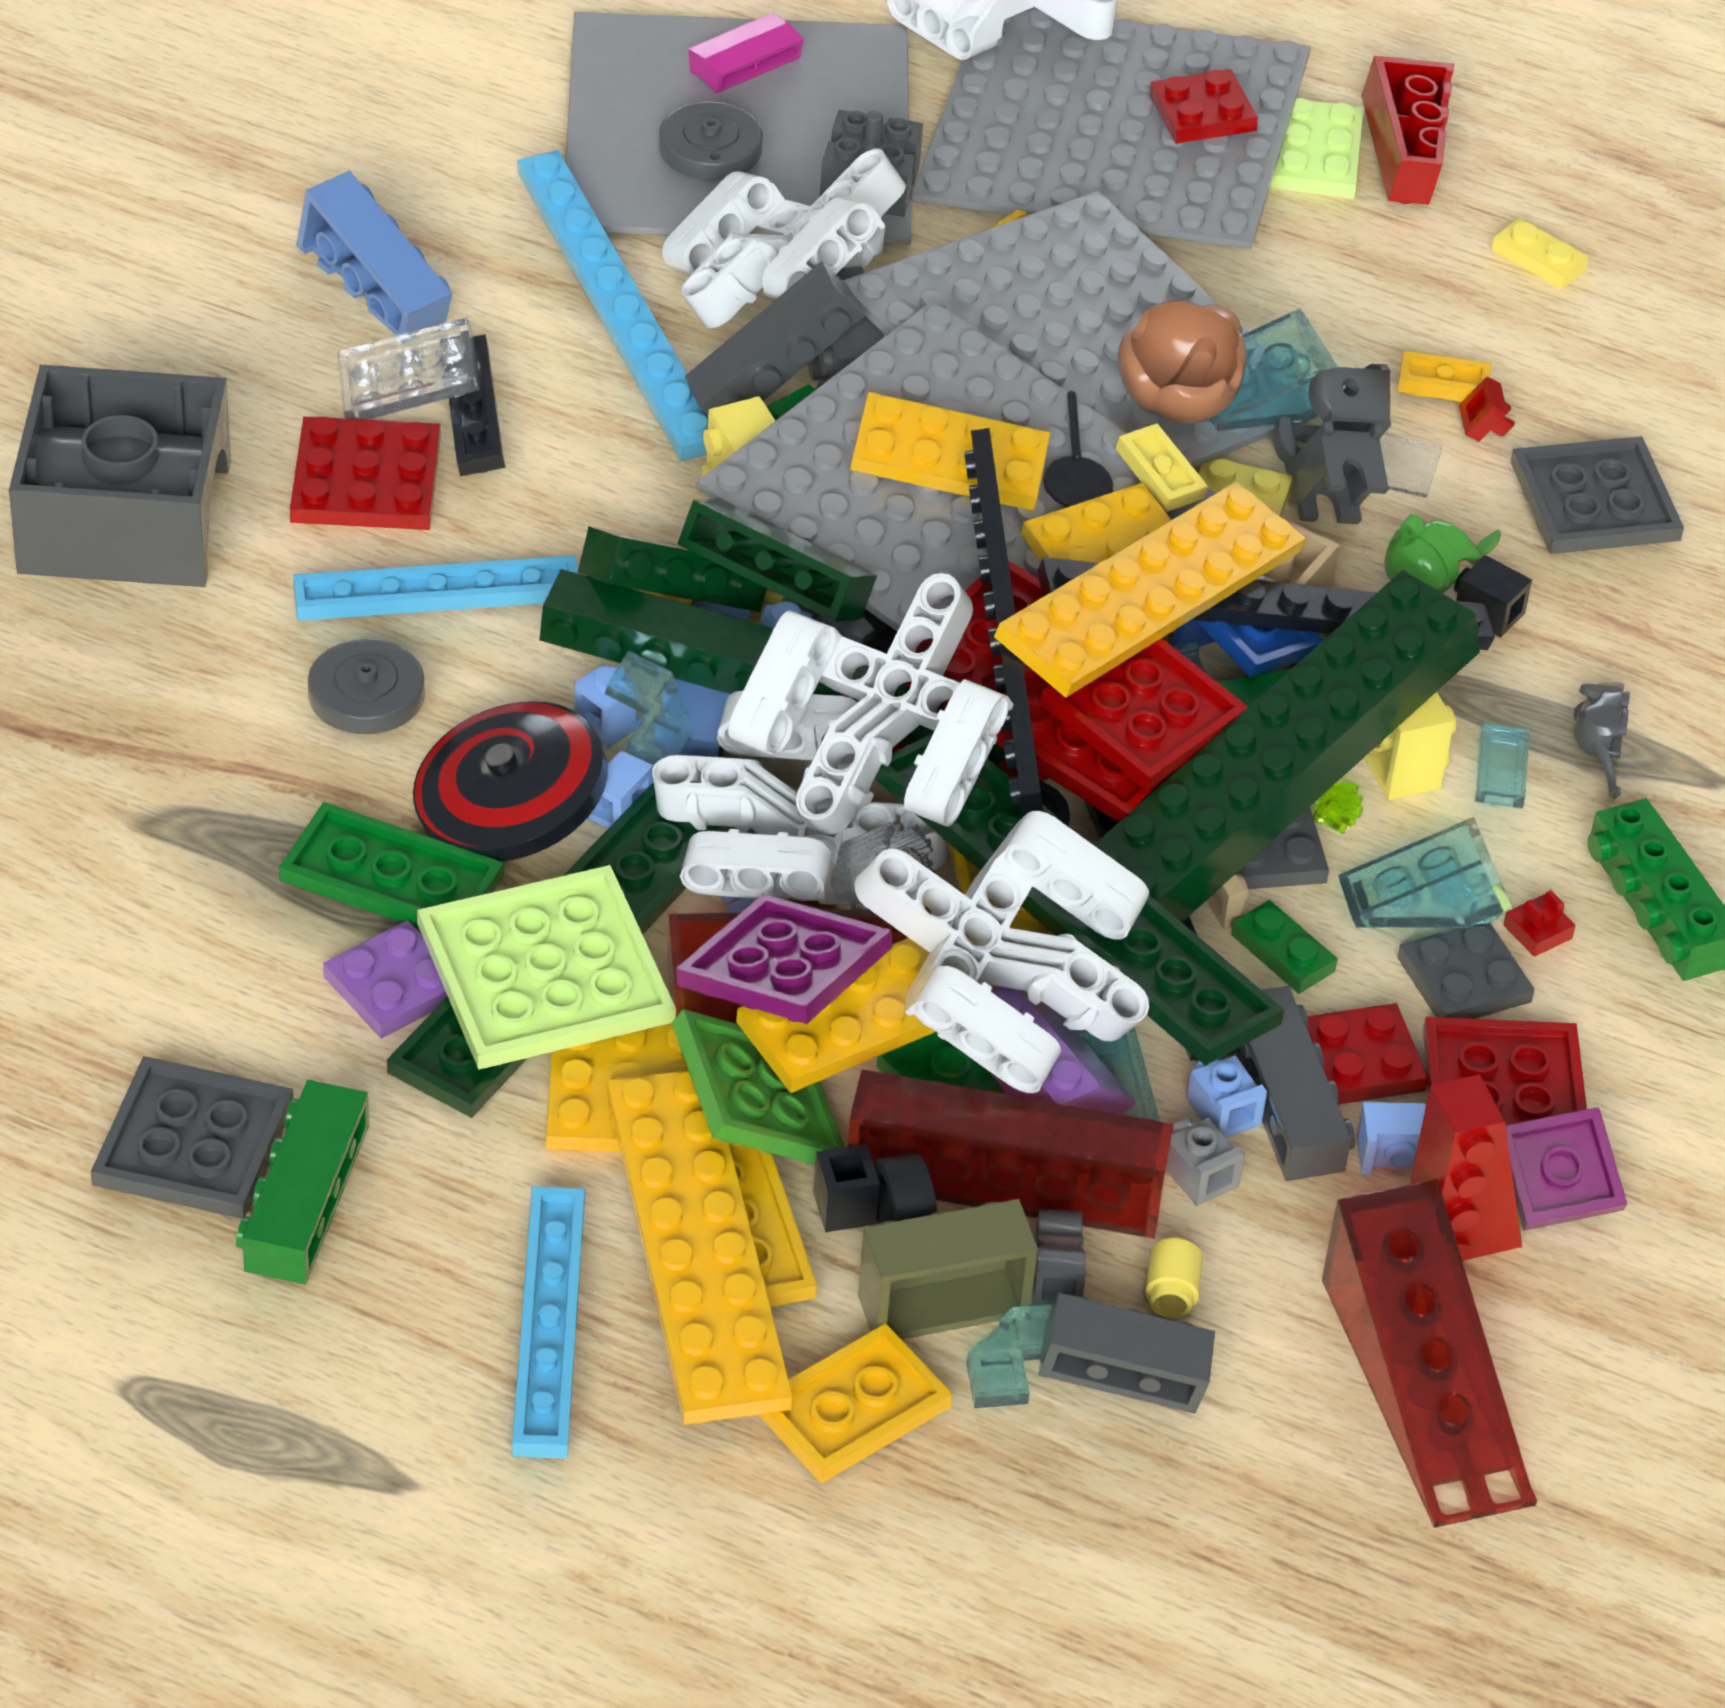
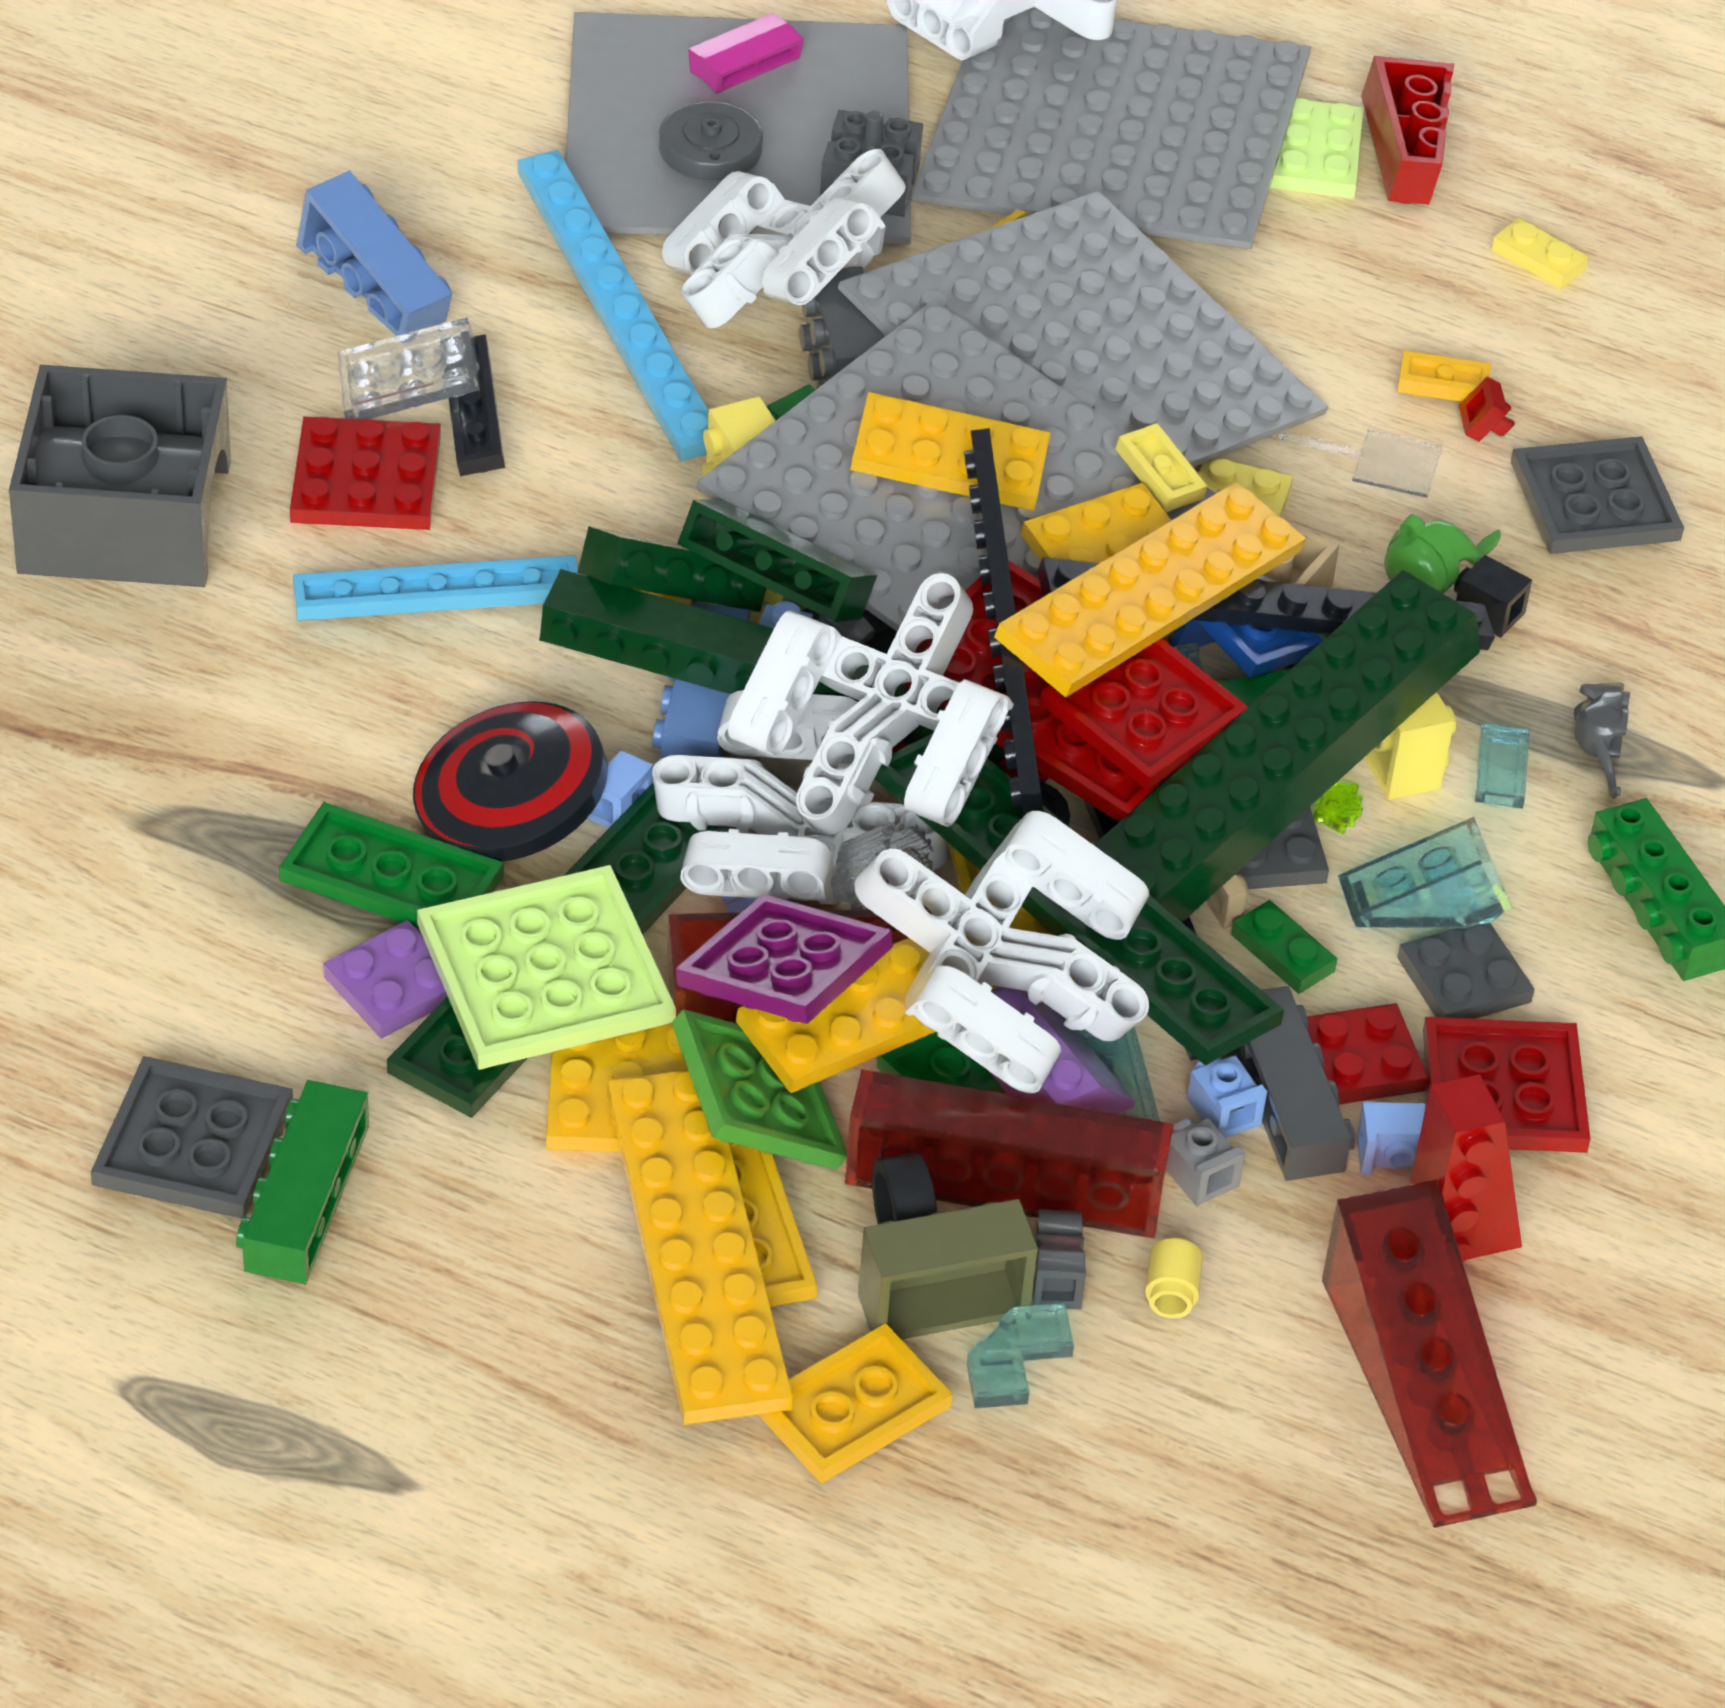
(366, 686): dark grey wheel -> none
(549, 1323): medium azure plate -> none
(591, 702): light blue brick -> none
(654, 693): clear light blue tile -> none
(777, 341): dark grey brick -> none
(846, 1188): black brick -> none
(1075, 477): black piece -> none
(1127, 1353): dark grey brick -> none
(1184, 360): nougat piece -> none
(1203, 106): red plate -> none
(1277, 374): clear light blue slope -> none
(1344, 452): dark grey piece -> none
(1540, 923): red tile -> none
(1563, 1169): magenta plate -> none

